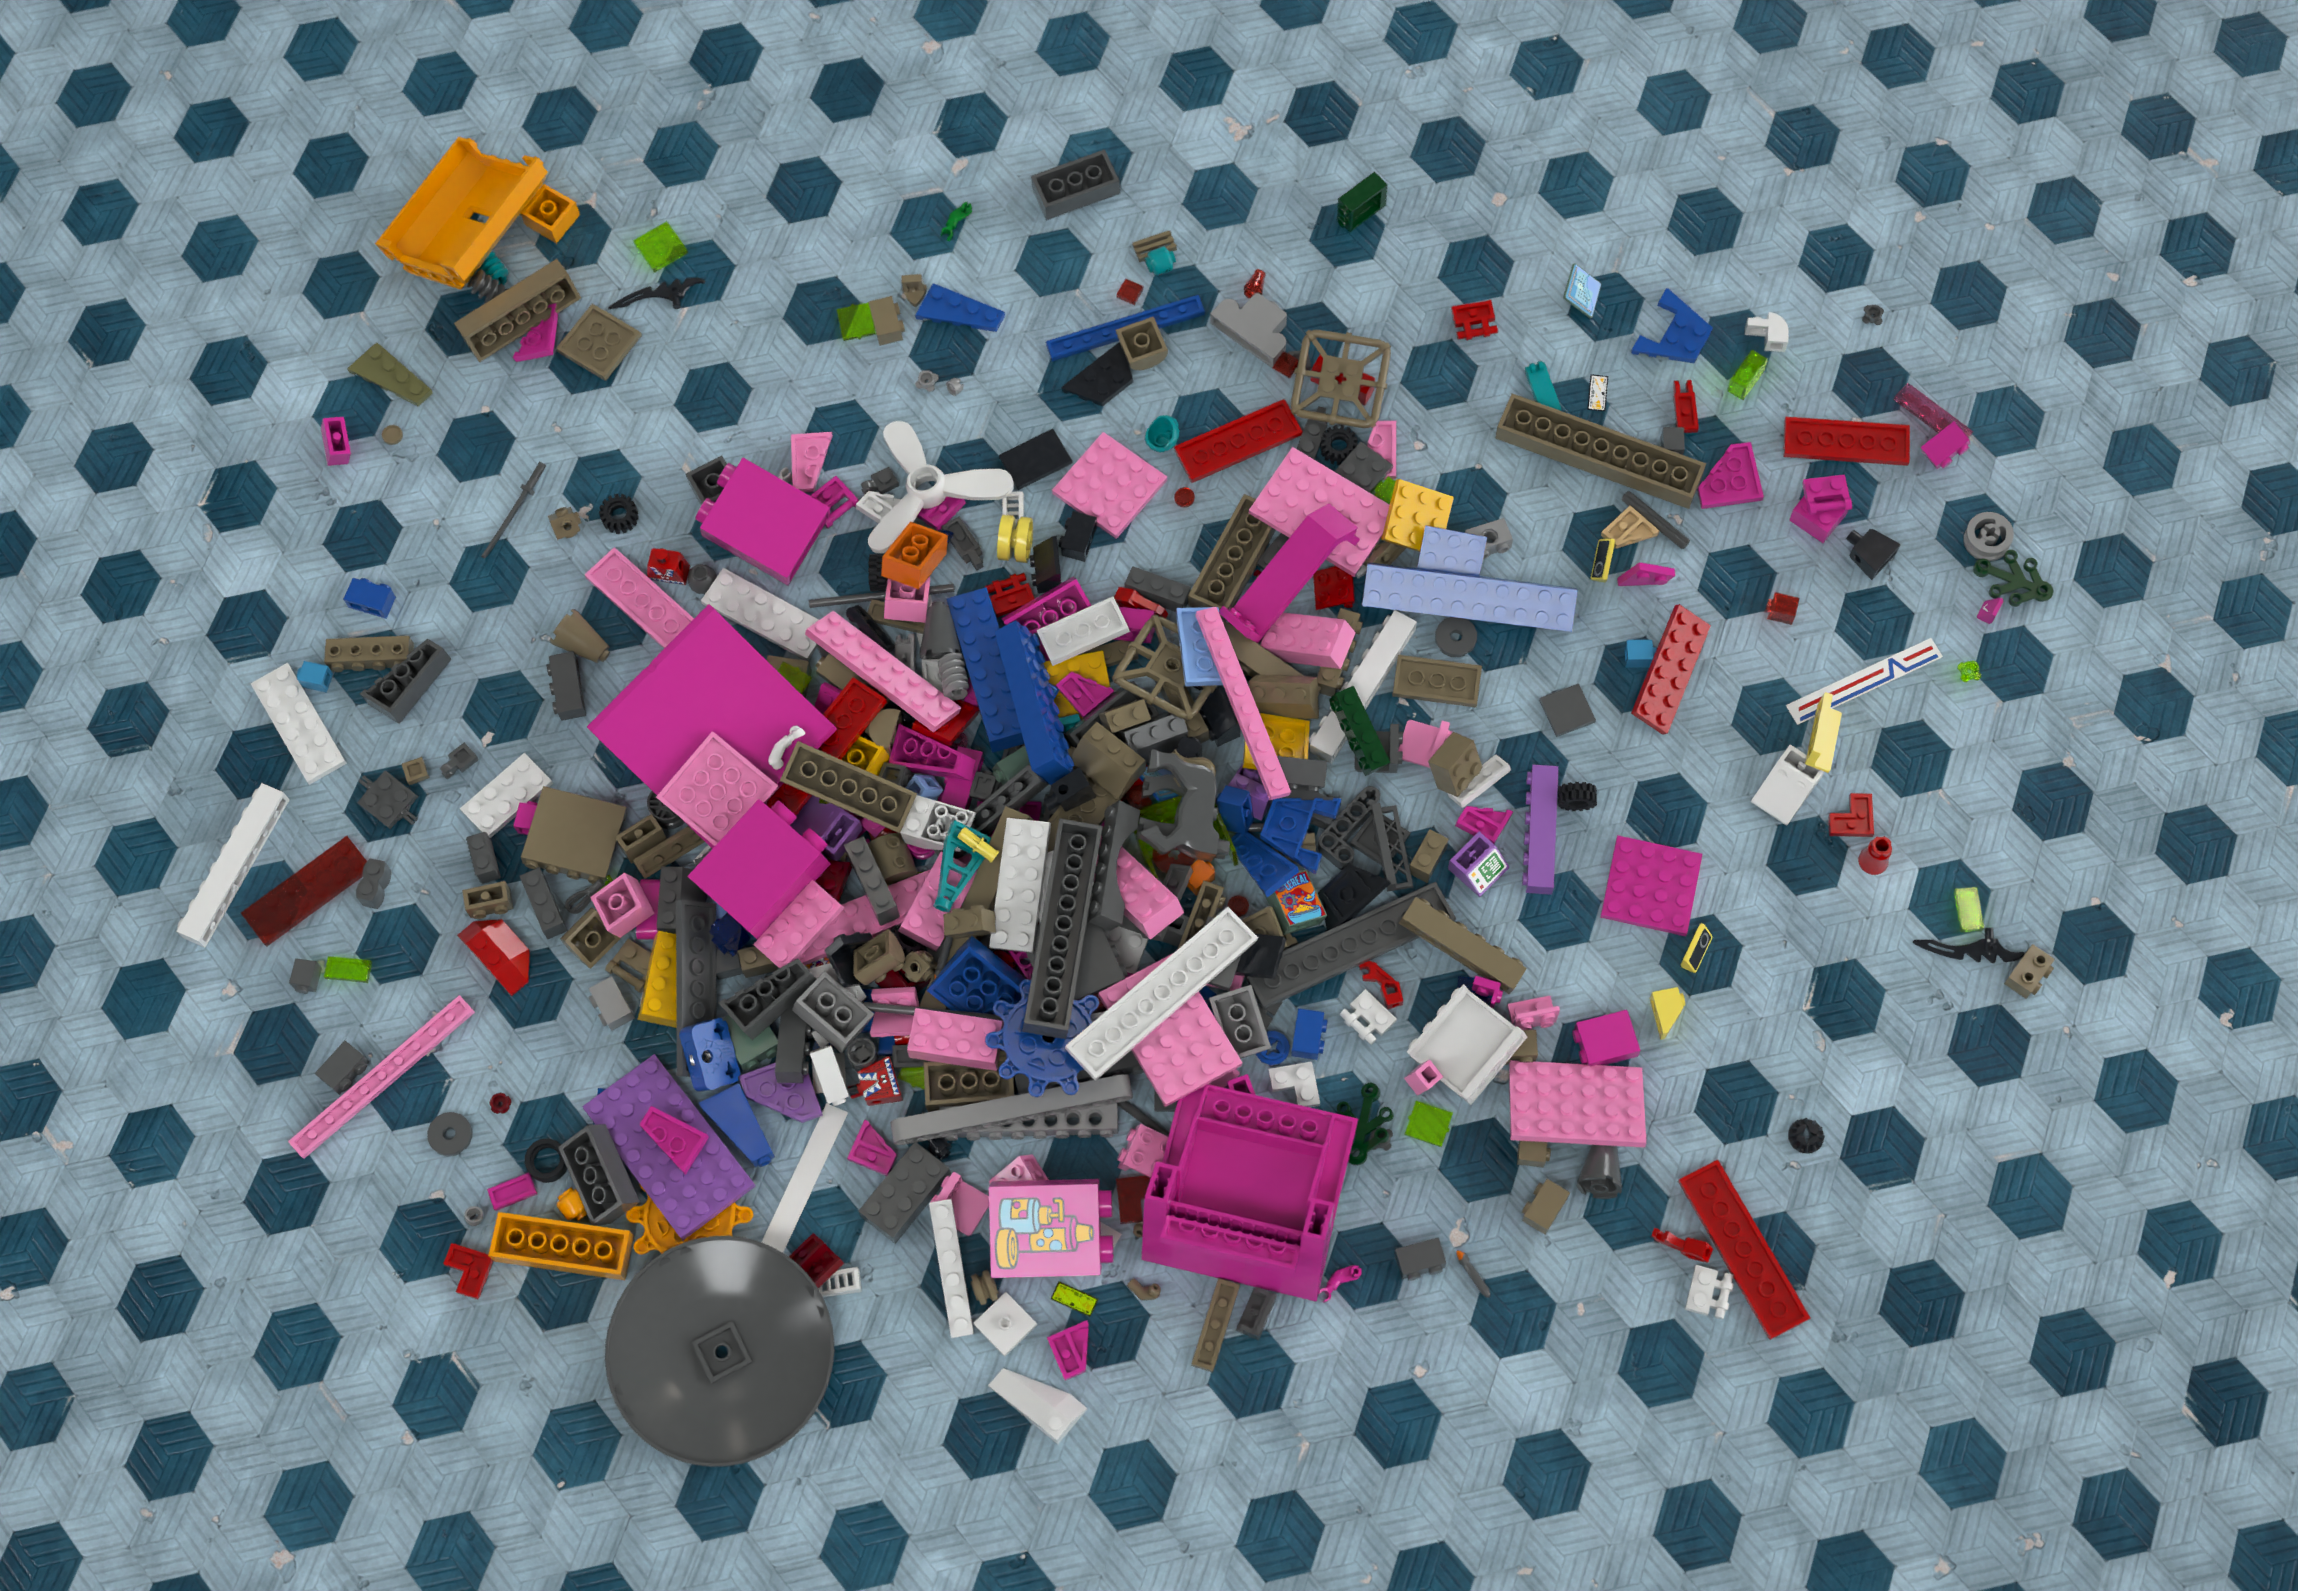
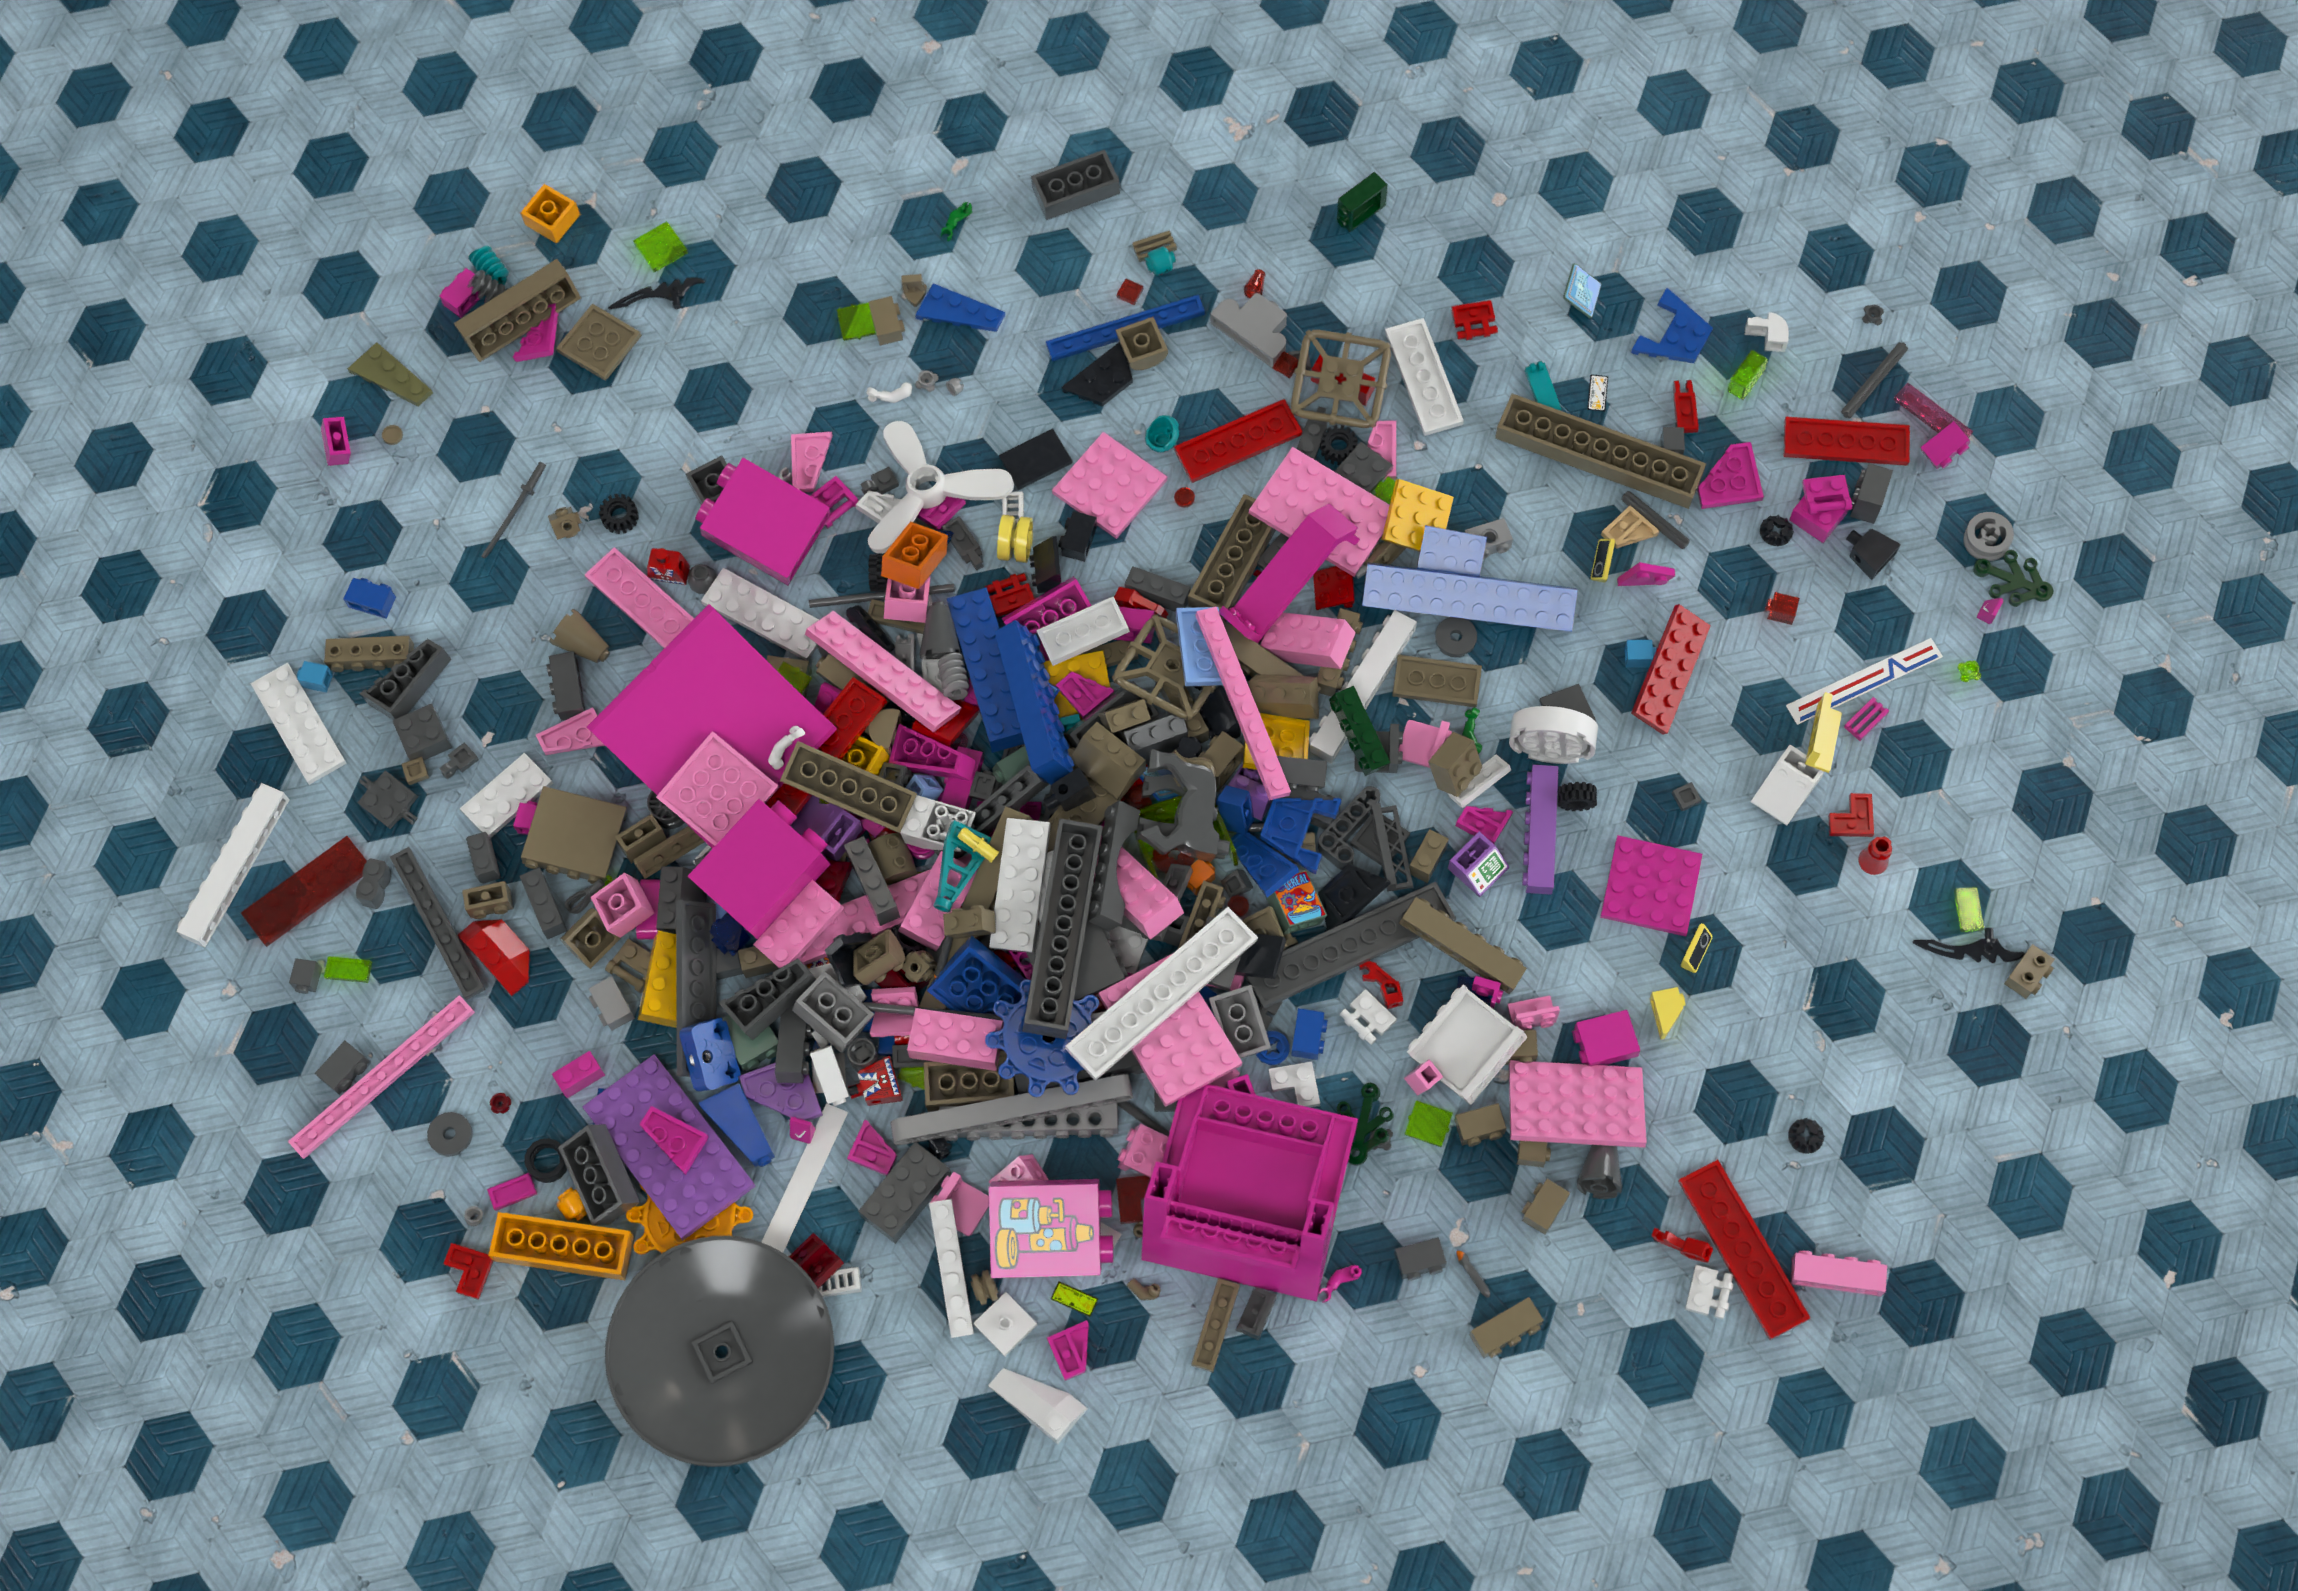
(422, 733): none -> dark grey brick
(435, 227): light orange panel -> none
(437, 923): none -> dark grey plate
(458, 296): none -> dark pink brick
(570, 734): none -> bright pink wing
(578, 1074): none -> dark pink brick
(801, 1130): none -> dark pink slope
(893, 397): none -> white arm
(1226, 756): none -> dark tan brick
(1237, 883): none -> dark grey slope
(1424, 377): none -> white plate
(1470, 726): none -> green arm
(1480, 1125): none -> dark tan brick
(1507, 1328): none -> dark tan brick
(1553, 734): none -> white brick
(1686, 796): none -> dark grey plate
(1773, 538): none -> black gear
(1838, 1274): none -> bright pink brick
(1870, 492): none -> dark grey brick
(1874, 380): none -> dark grey axle
(1877, 707): none -> dark pink tile

